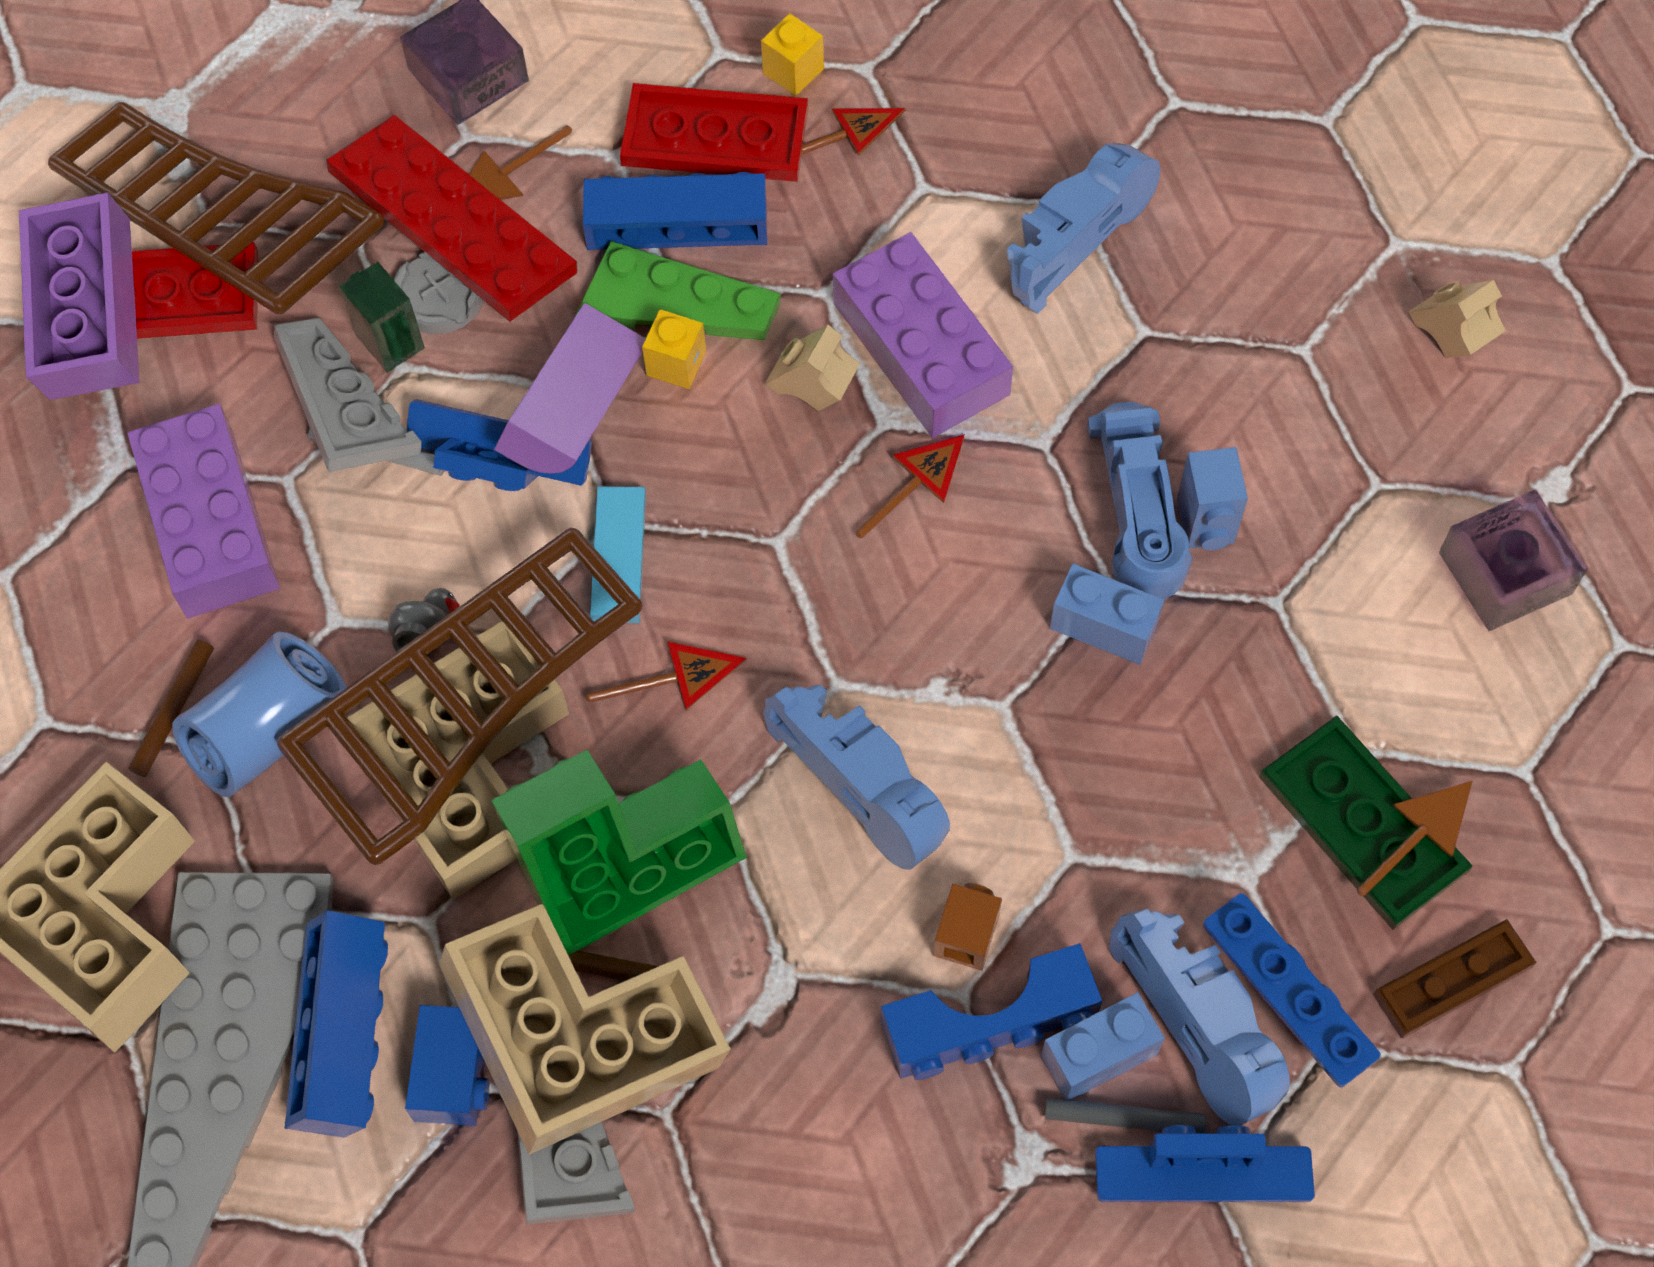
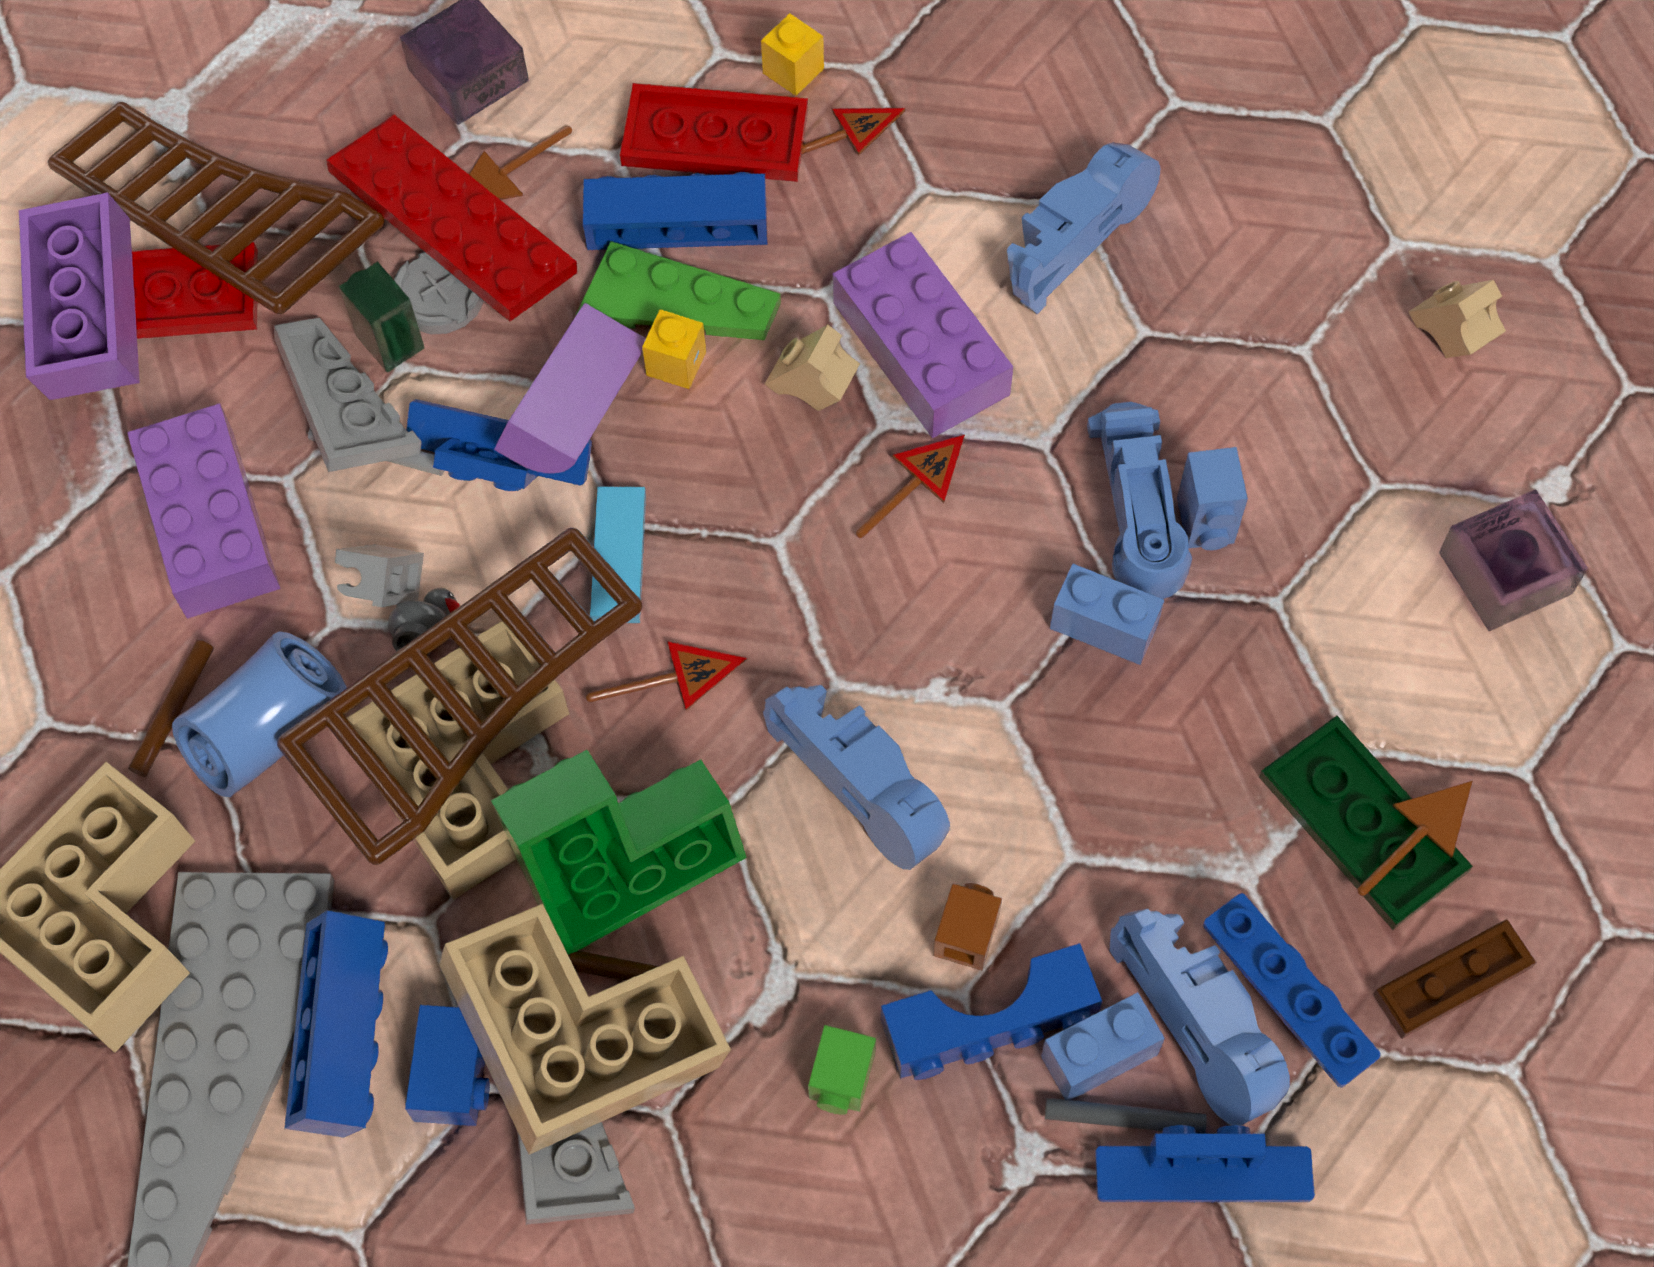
(386, 573): none -> light grey hinge
(841, 1070): none -> bright green brick

